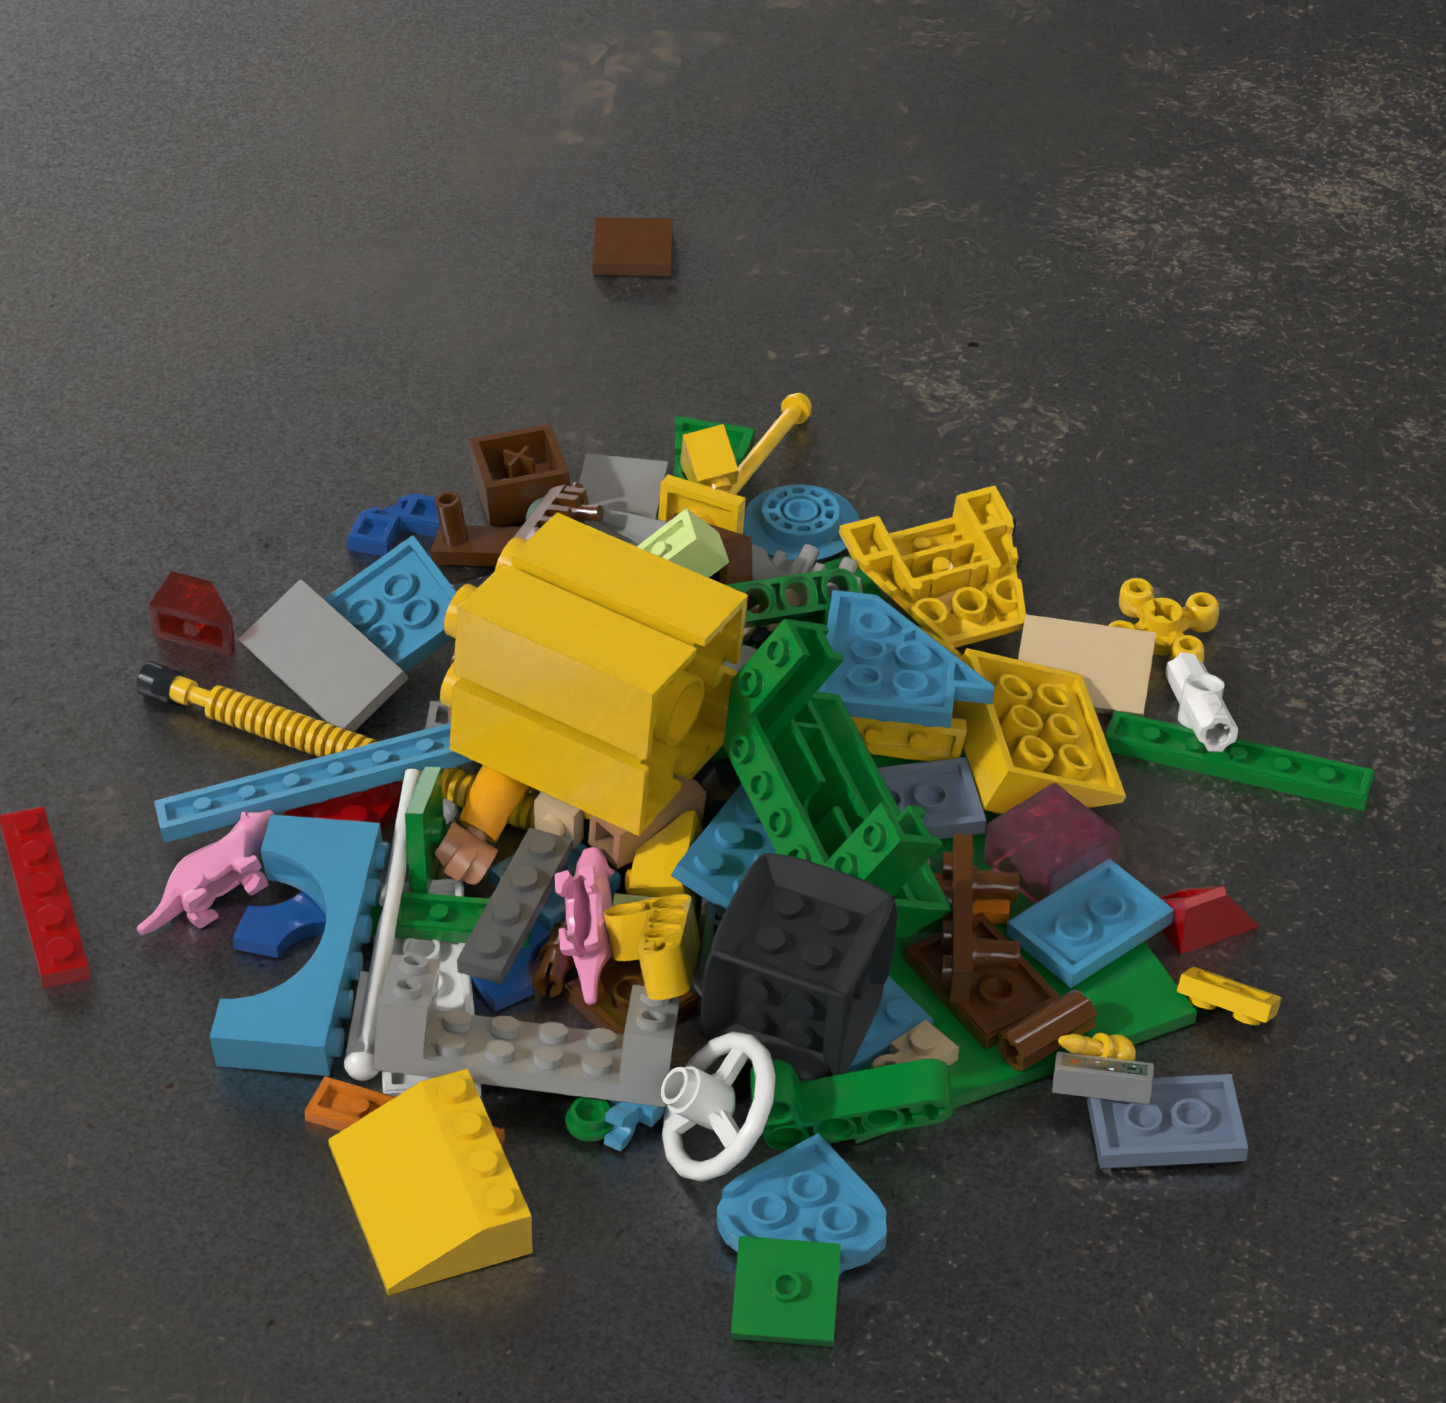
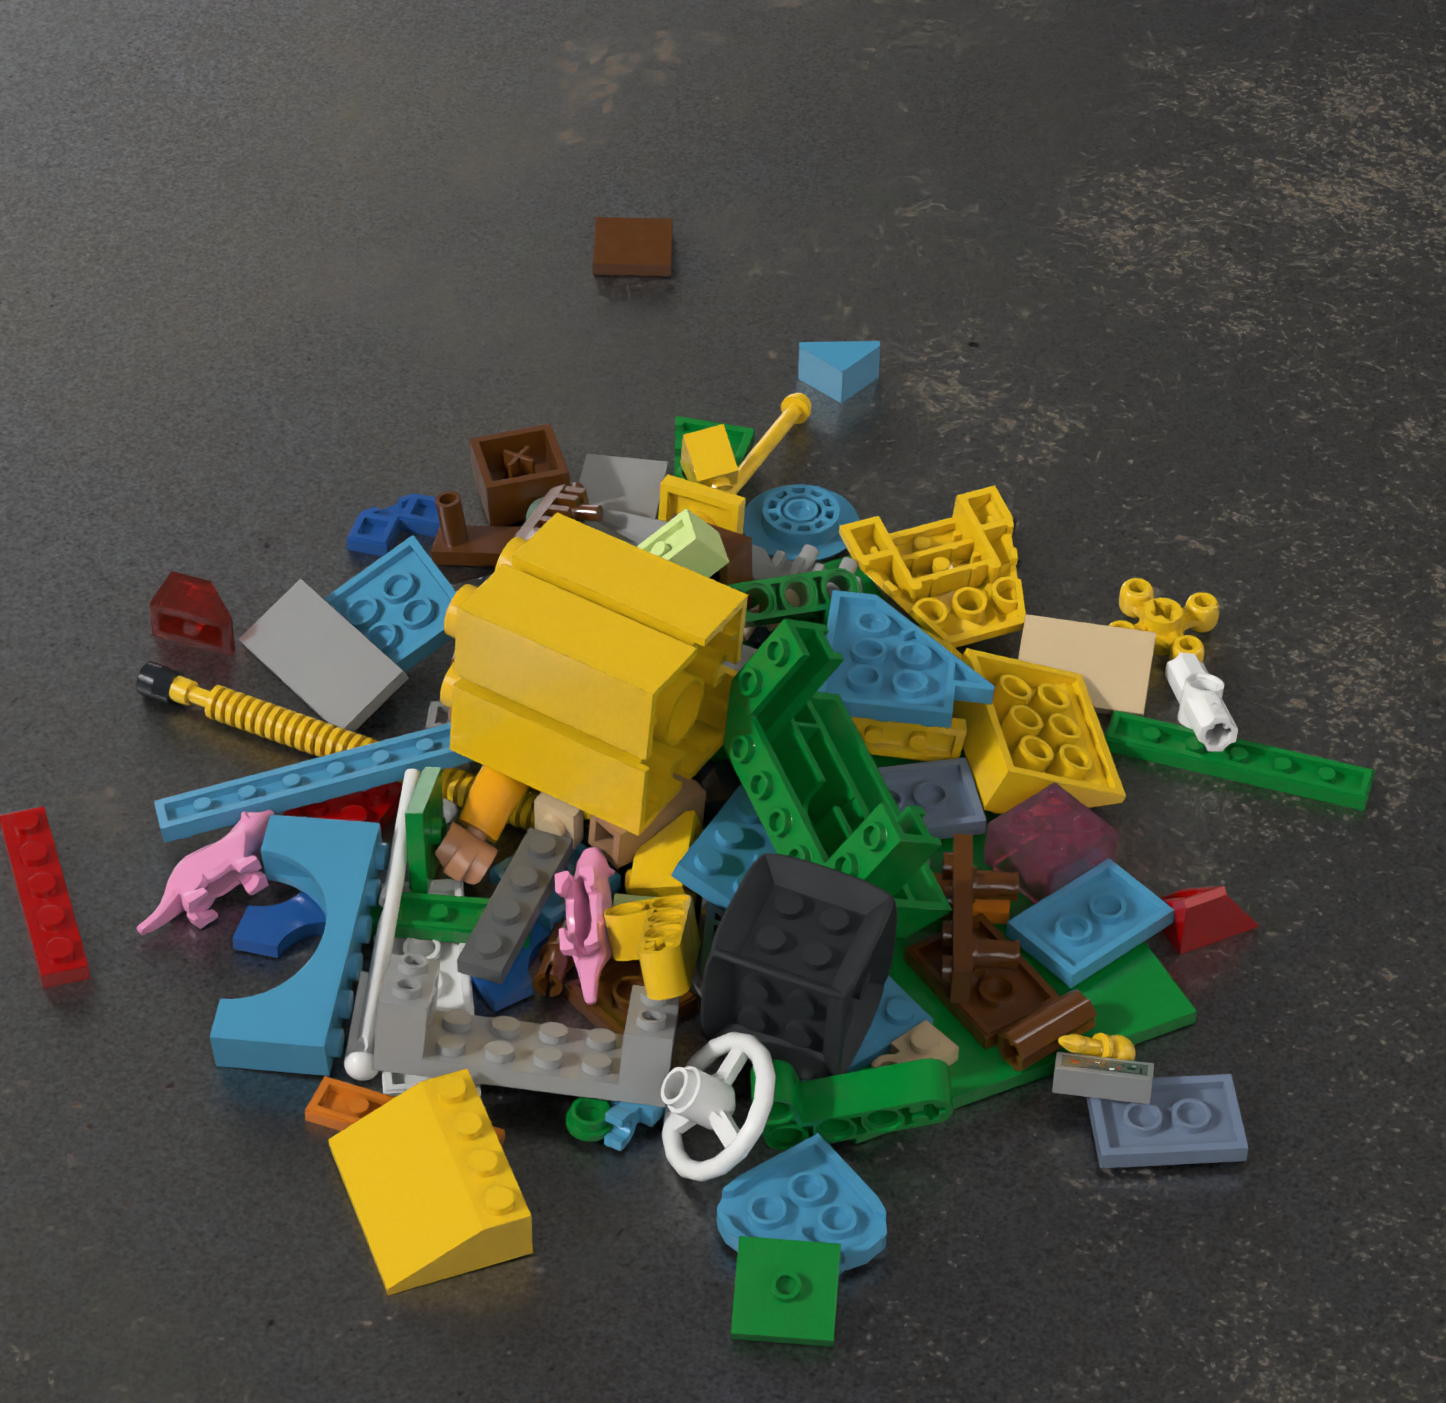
(839, 367): none -> dark azure slope
(1212, 990): yellow plate -> none

